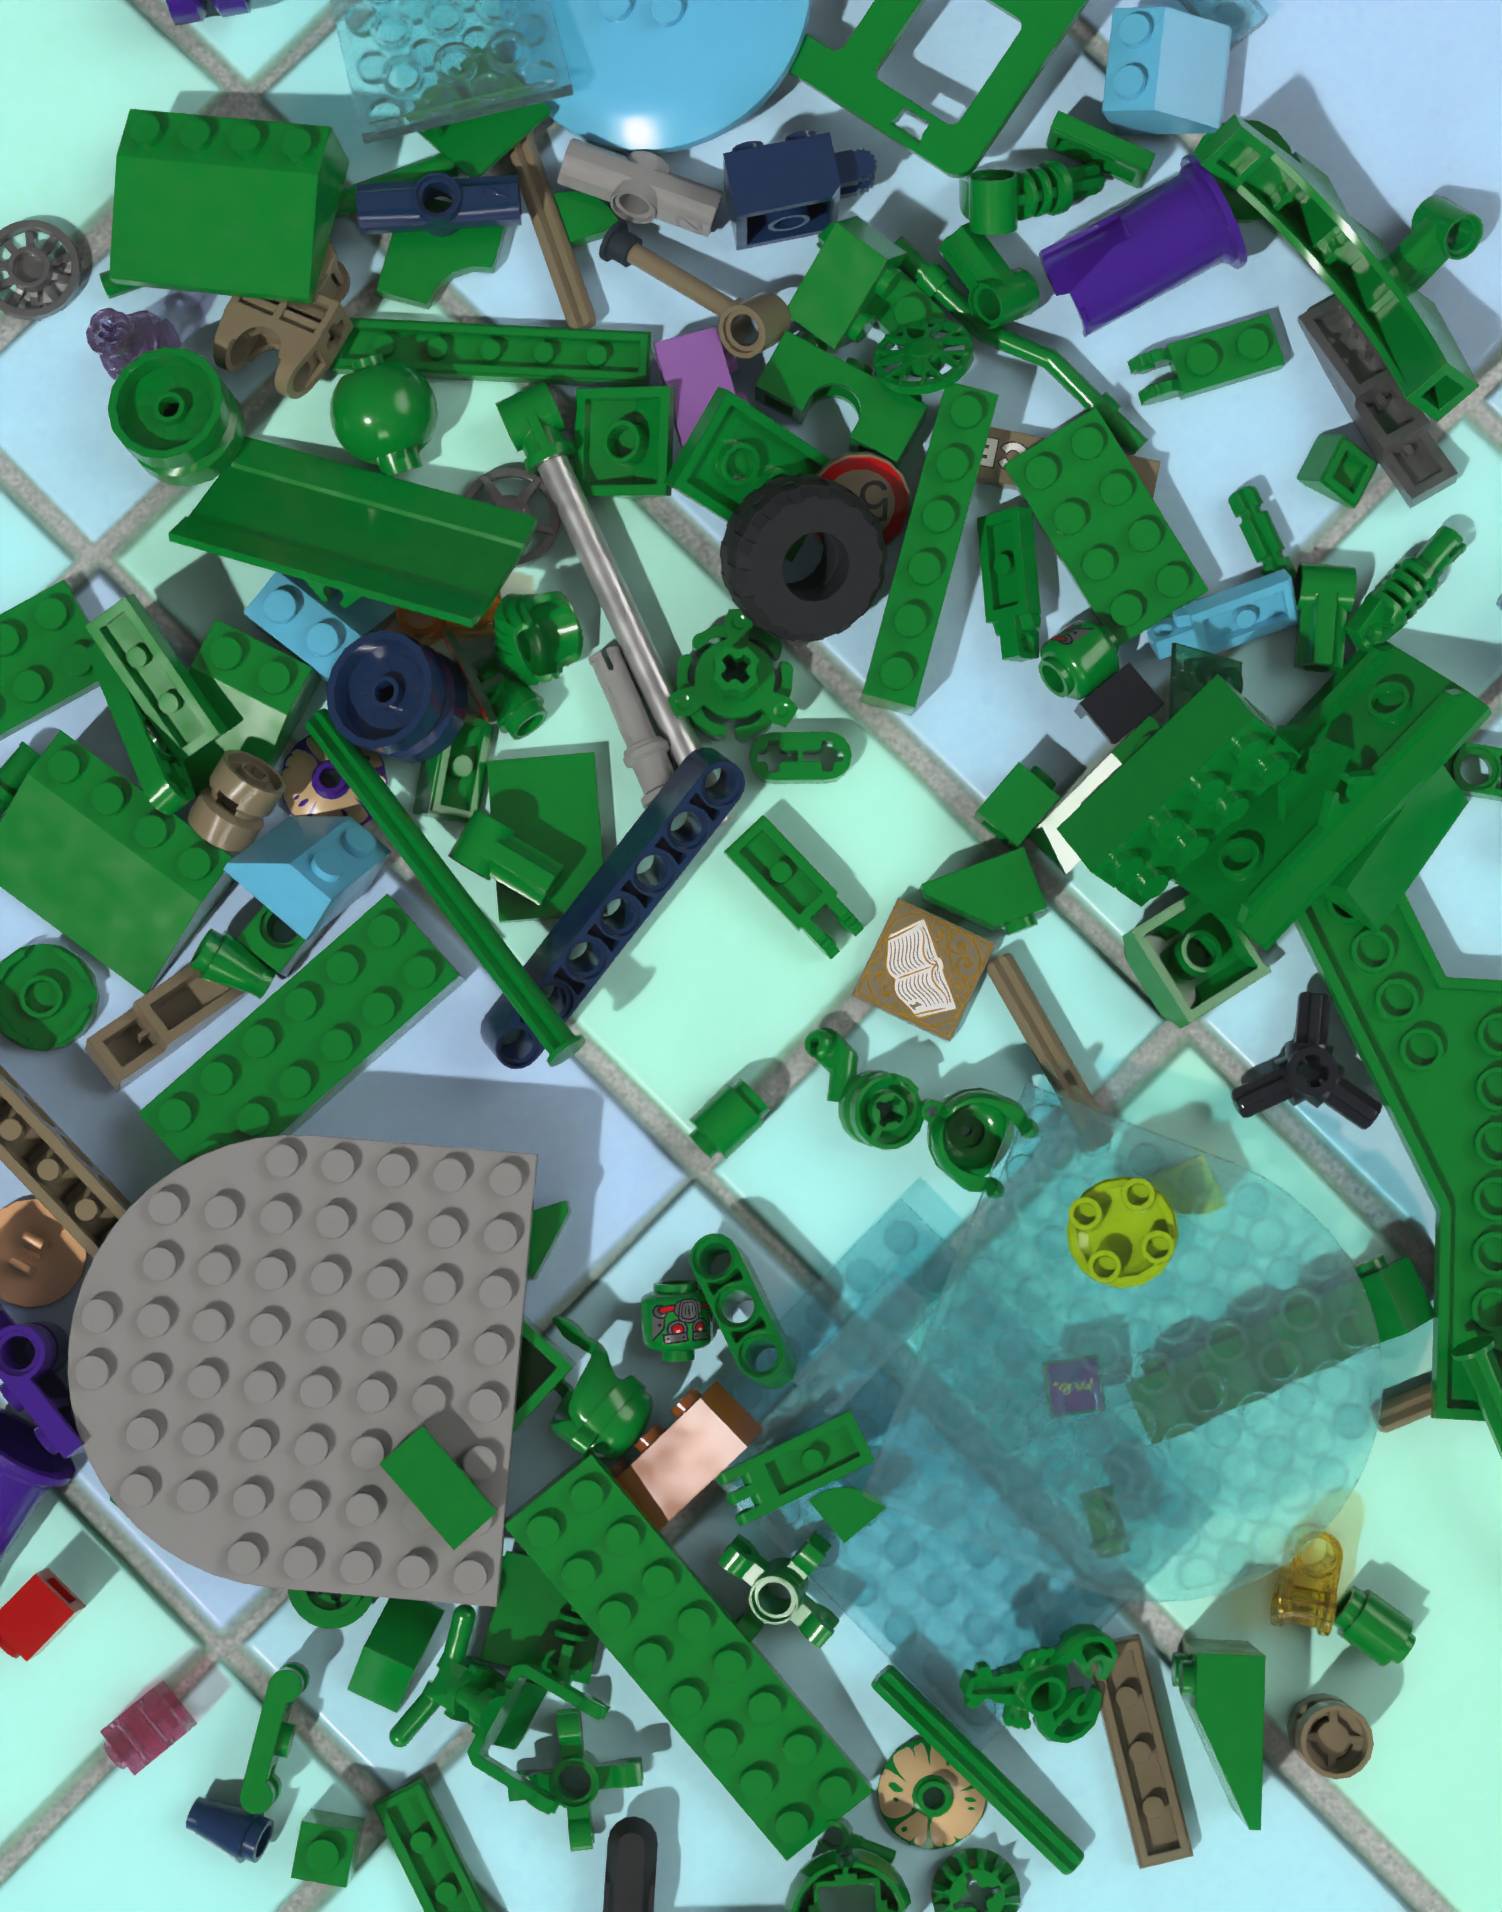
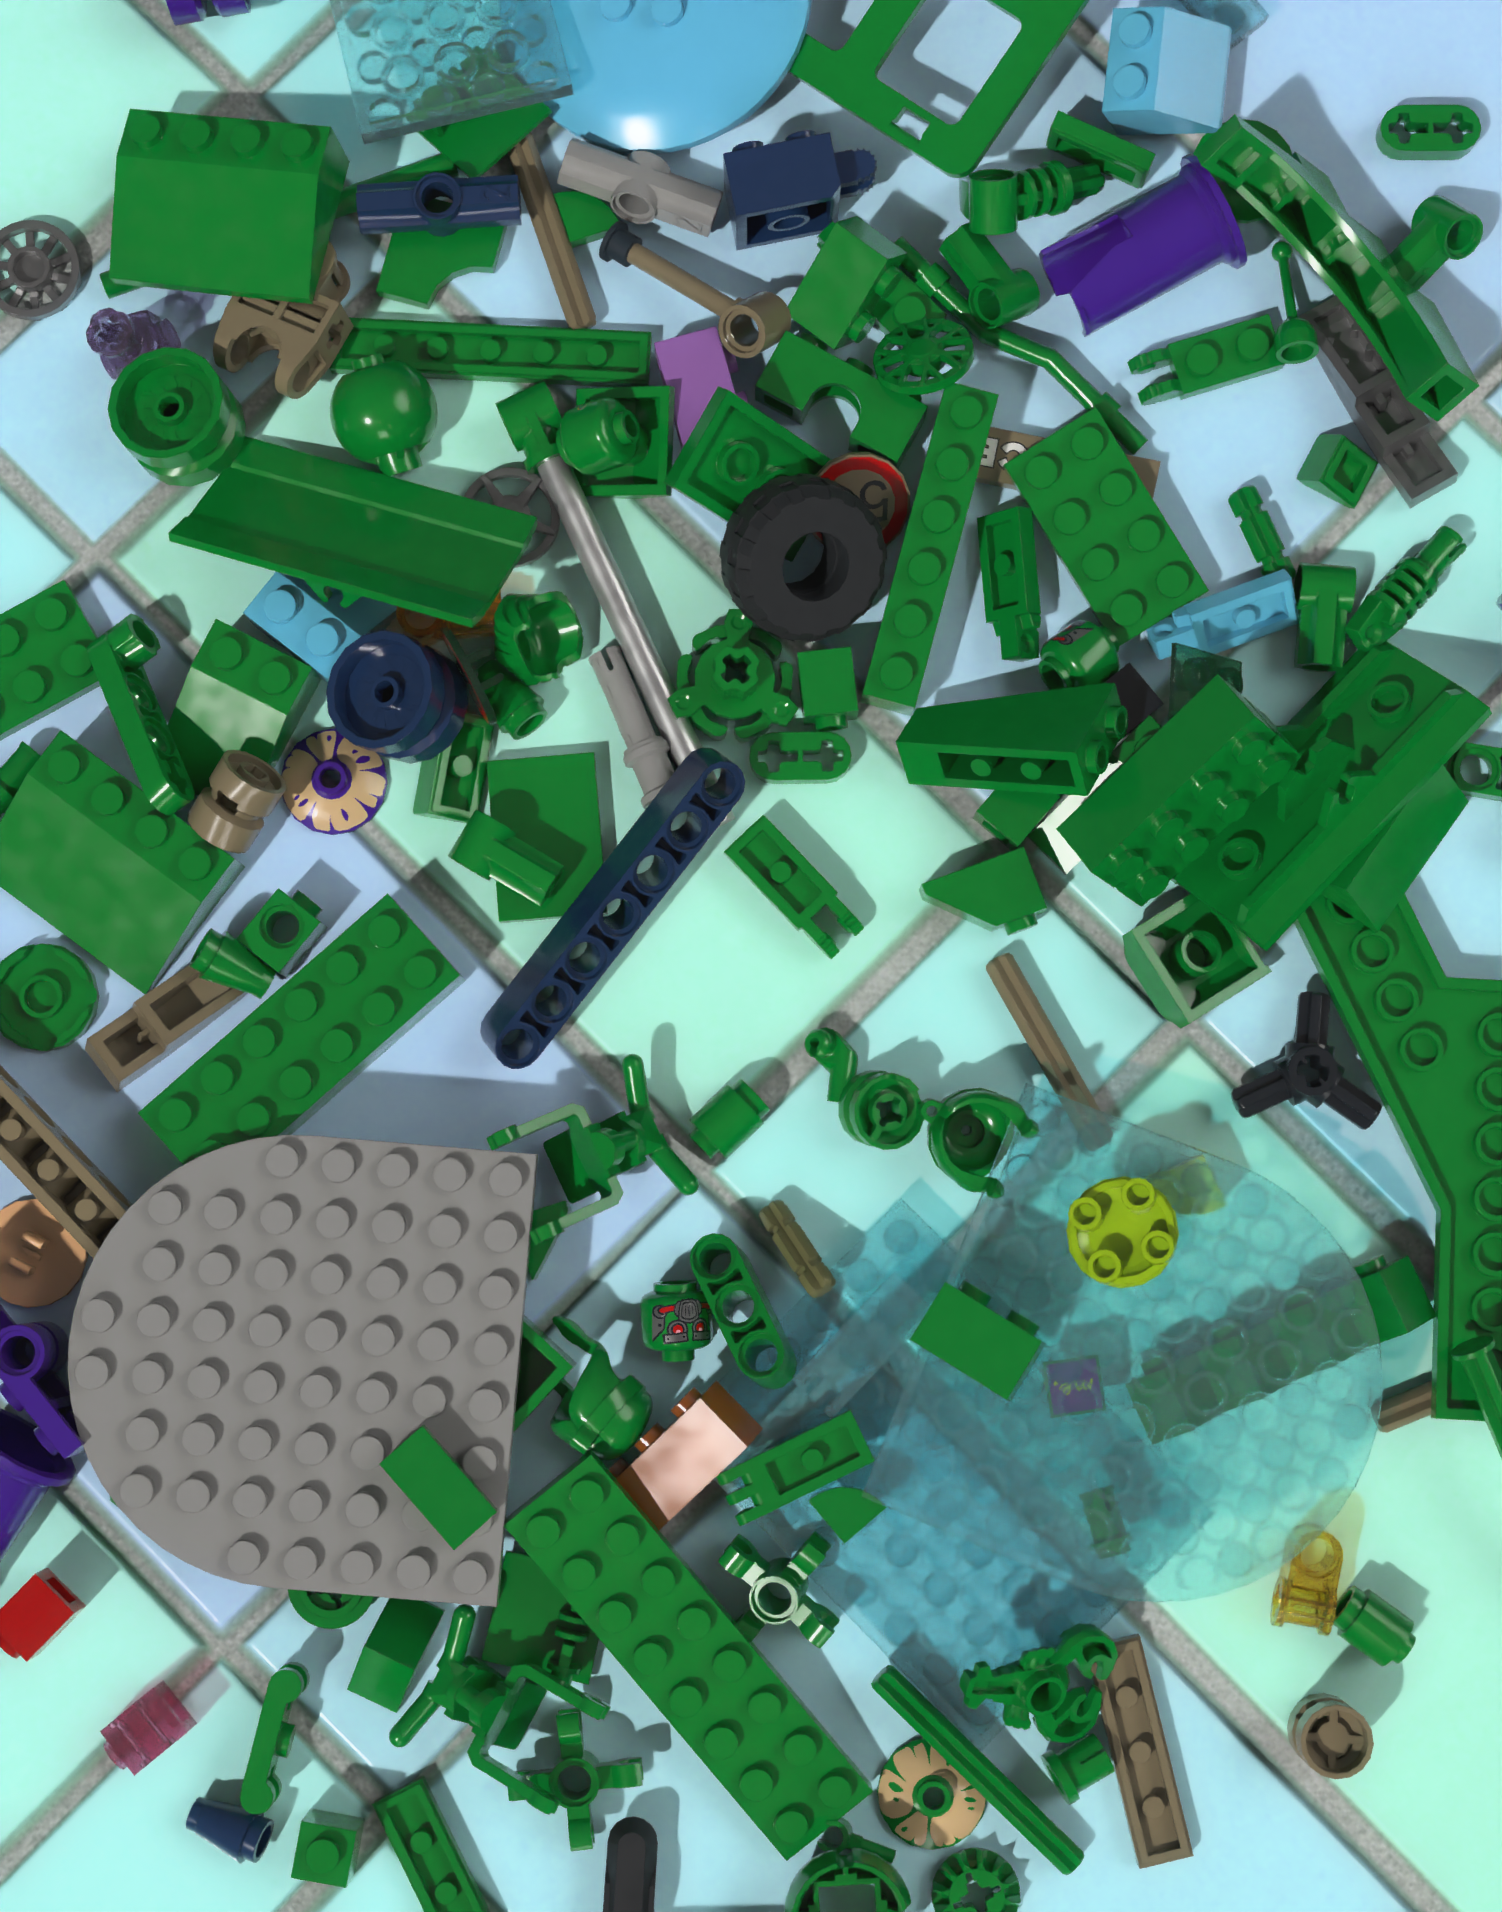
(156, 678): green plate -> none
(310, 869): medium azure slope -> none
(446, 890): green axle -> none
(593, 1155): none -> green piece
(598, 436): none -> green head
(797, 1249): none -> olive axle
(827, 688): none -> green brick
(923, 970): tile -> none
(979, 1340): none -> green brick
(1016, 742): none -> green slope
(1077, 1767): none -> green bush
(1225, 1699): green slope -> none
(1295, 337): none -> green hinge
(1428, 120): none -> green beam

